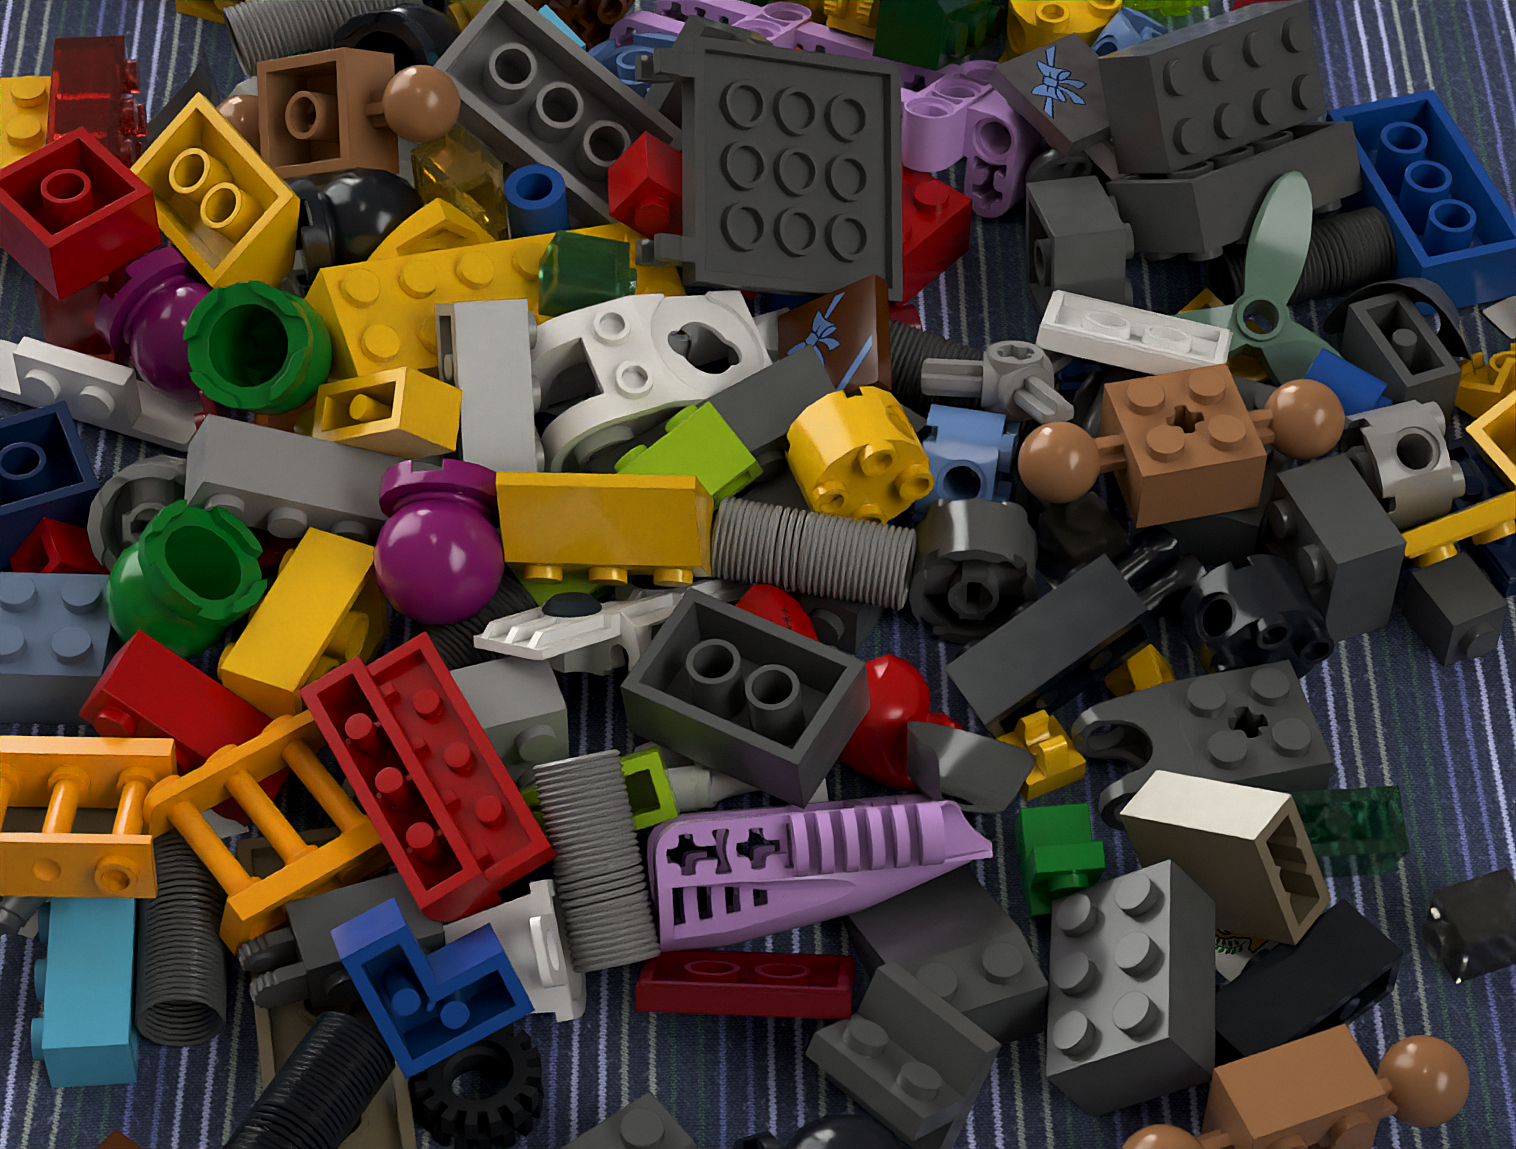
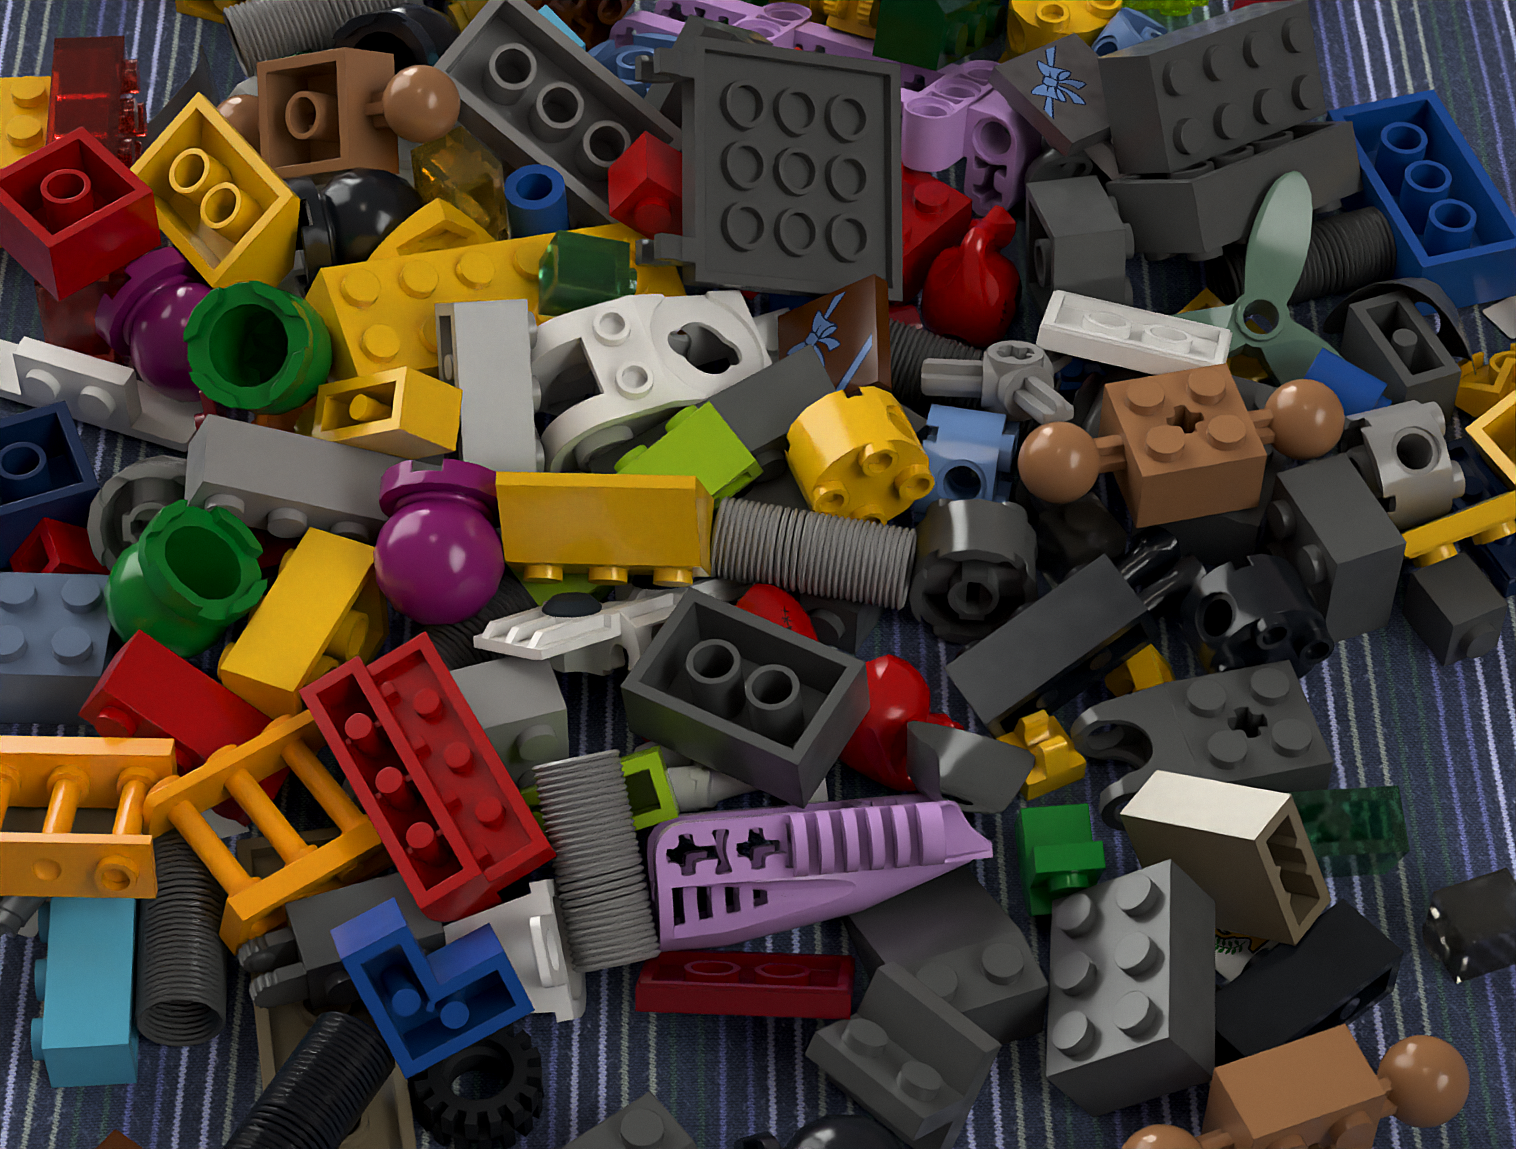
(973, 286): none -> red piece

